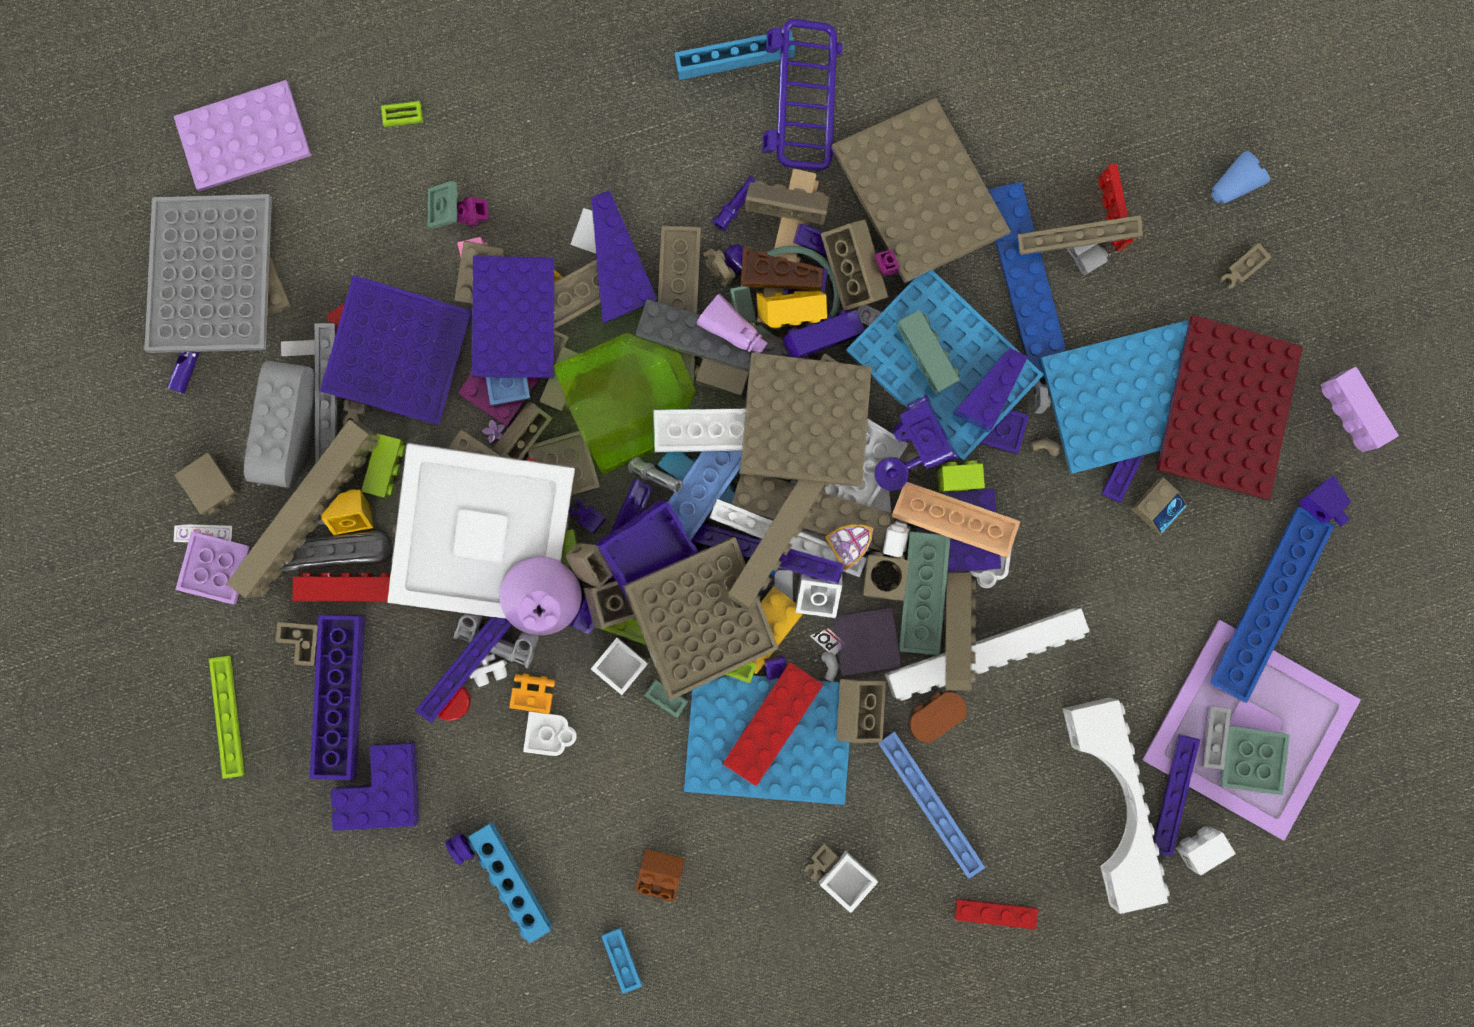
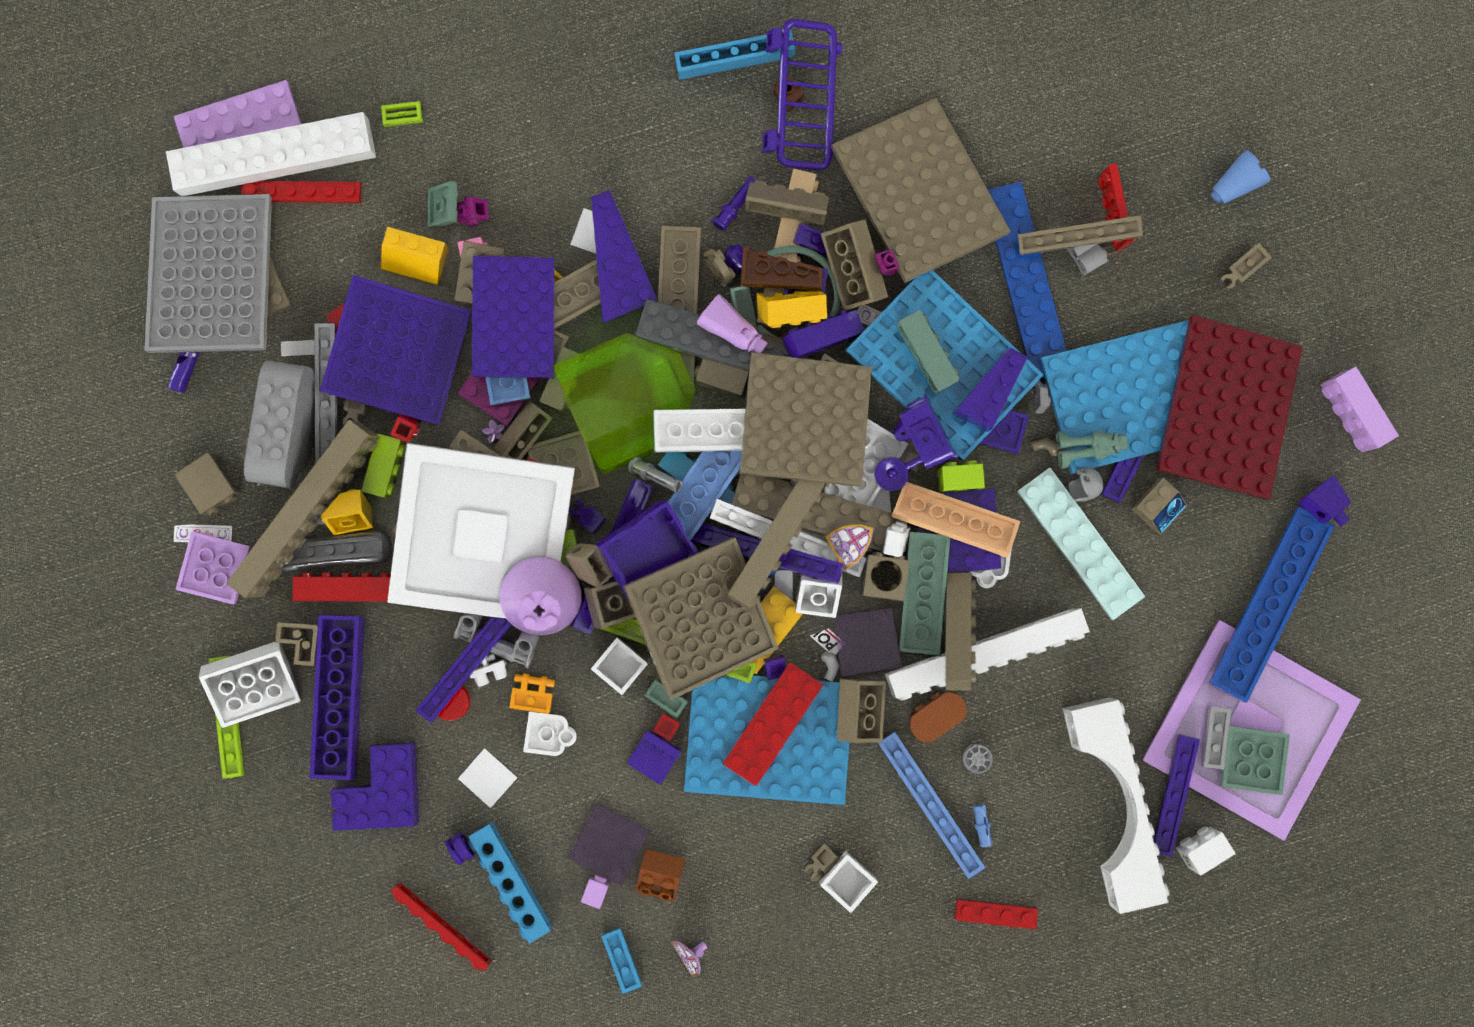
(249, 684): none -> white slope
(270, 154): none -> white brick
(306, 191): none -> red plate
(405, 428): none -> red brick
(413, 256): none -> yellow slope
(437, 923): none -> red plate
(487, 778): none -> white sticker
(595, 891): none -> lavender brick
(609, 844): none -> clear purple plate
(654, 756): none -> dark purple bracket
(666, 727): none -> red plate
(690, 957): none -> shield
(794, 93): none -> reddish brown brick
(977, 758): none -> light grey wheel
(982, 825): none -> medium blue pin
(1081, 544): none -> light aqua plate
(1087, 486): none -> light grey helmet
(1101, 444): none -> sand green piece

